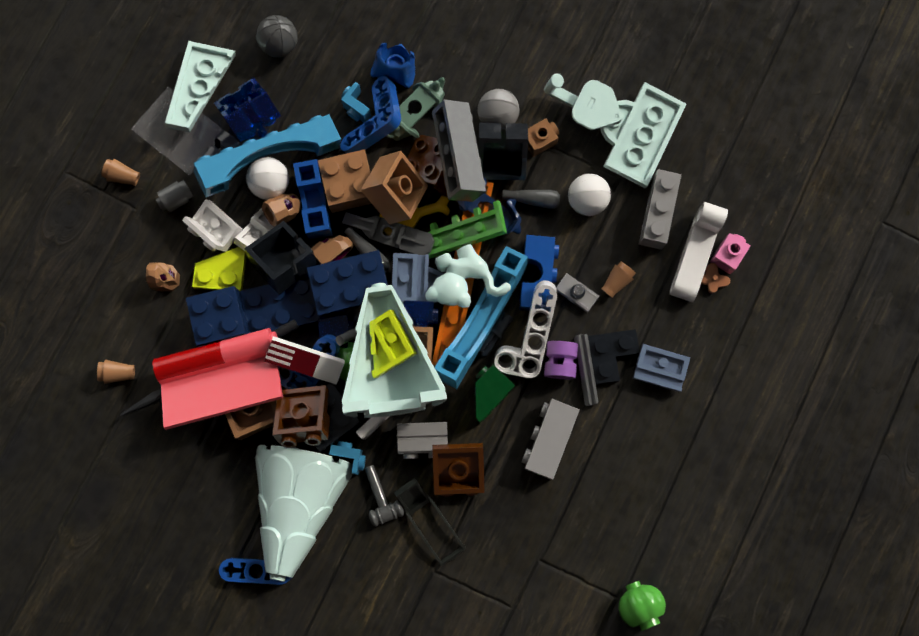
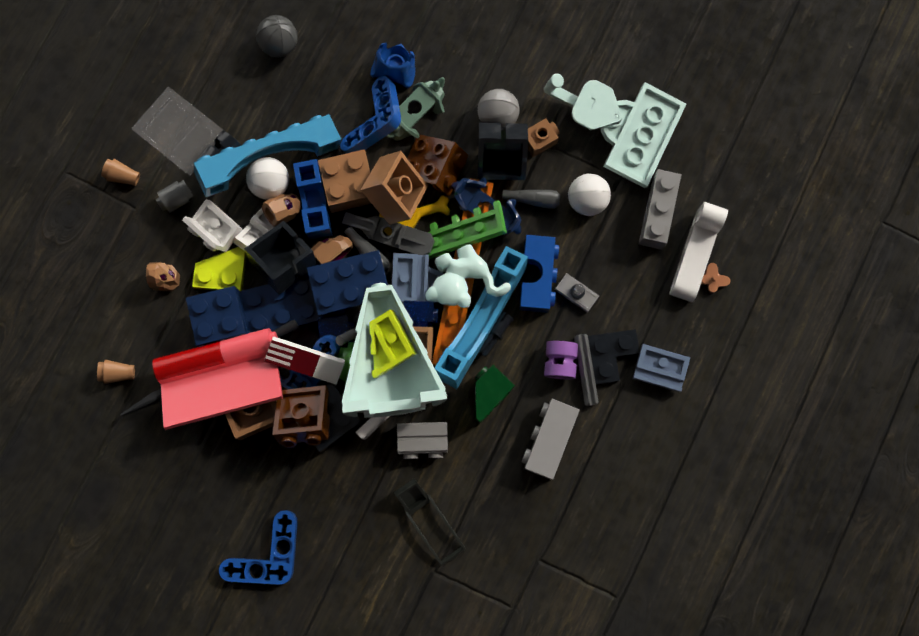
(197, 80): light aqua wing -> none
(248, 110): clear blue brick -> none
(295, 502): light aqua cone -> none
(345, 450): dark azure bracket -> none
(355, 108): dark azure bracket -> none
(385, 511): dark grey piece -> none
(458, 151): brick -> none
(458, 469): reddish brown plate -> none
(533, 328): white beam -> none
(619, 277): medium nougat cone -> none
(641, 605): bright green plant -> none
(730, 253): bright pink brick -> none

